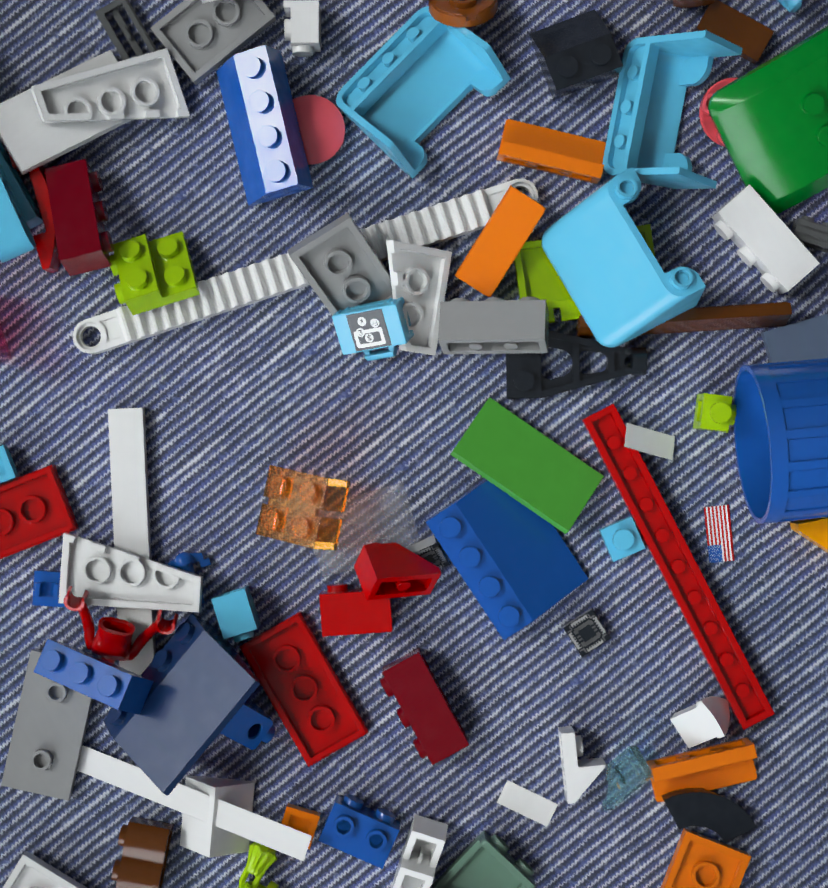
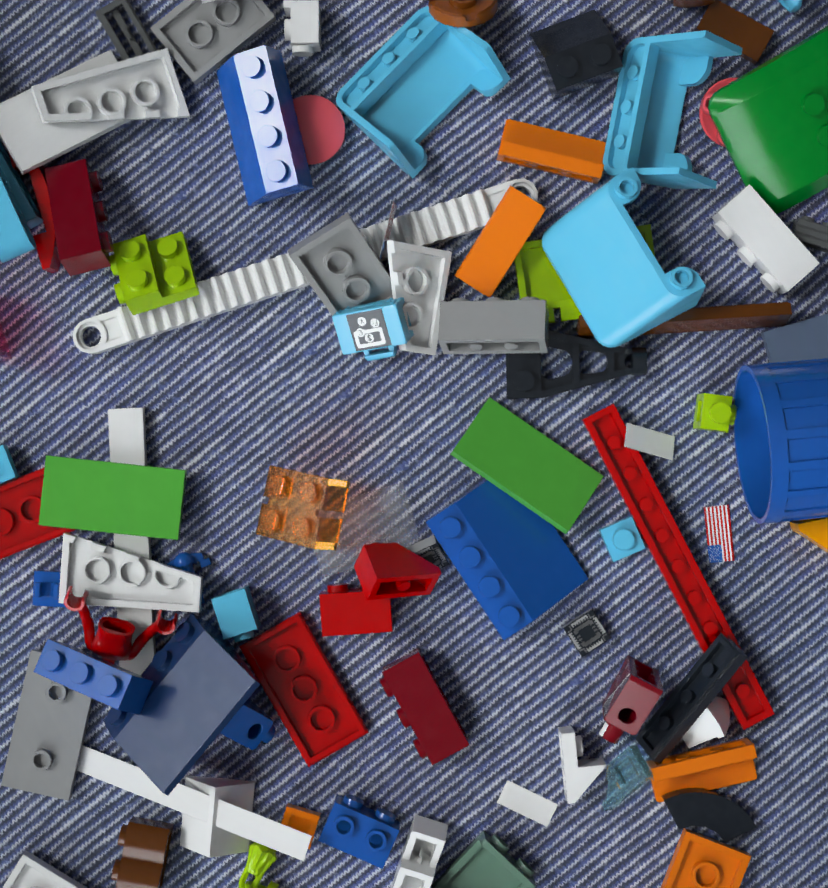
(112, 497): none -> bright green tile
(388, 230): none -> sticker
(630, 699): none -> dark red torso
(691, 698): none -> black tile

